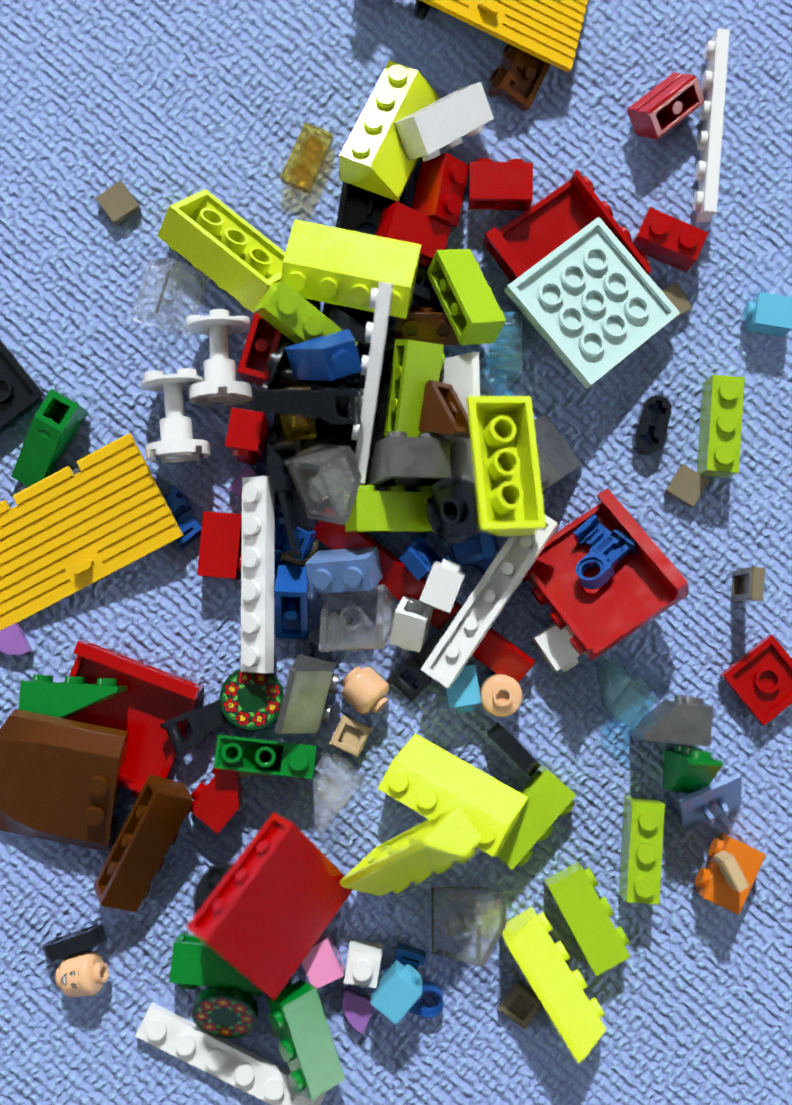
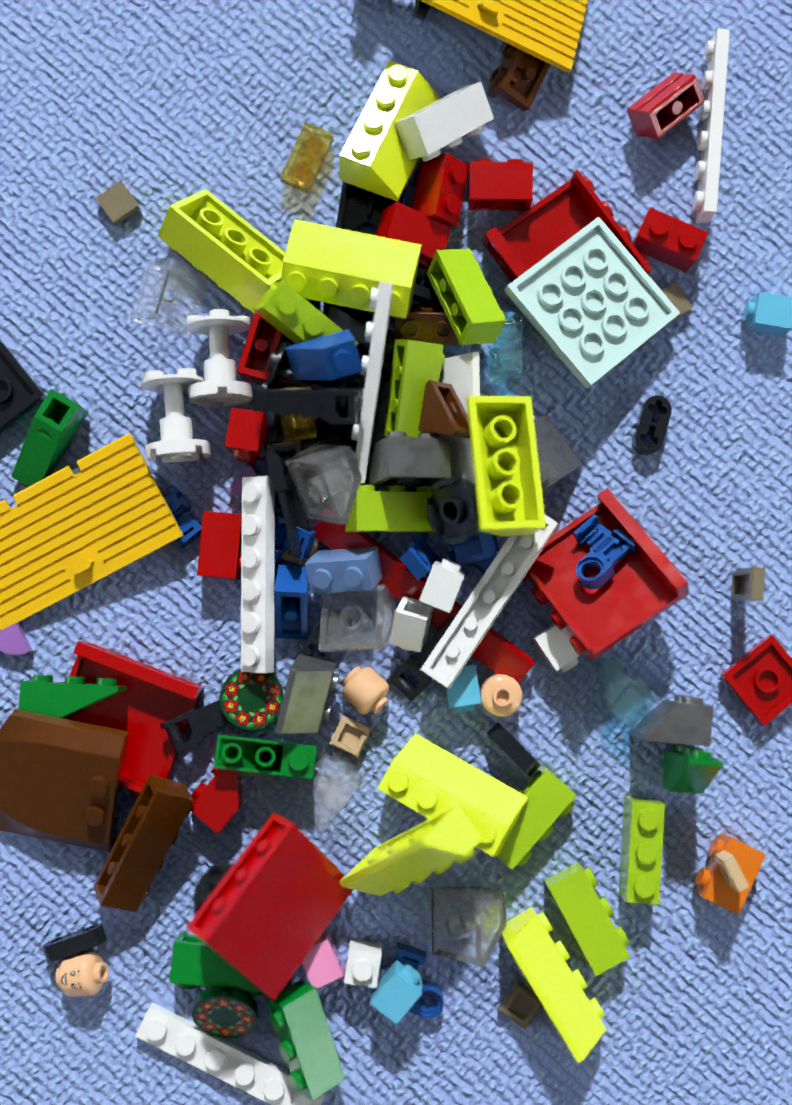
(357, 1009): medium lavender tile -> none
(686, 485): dark tan tile -> none
(710, 802): medium blue piece -> none
(720, 426): lime brick -> none

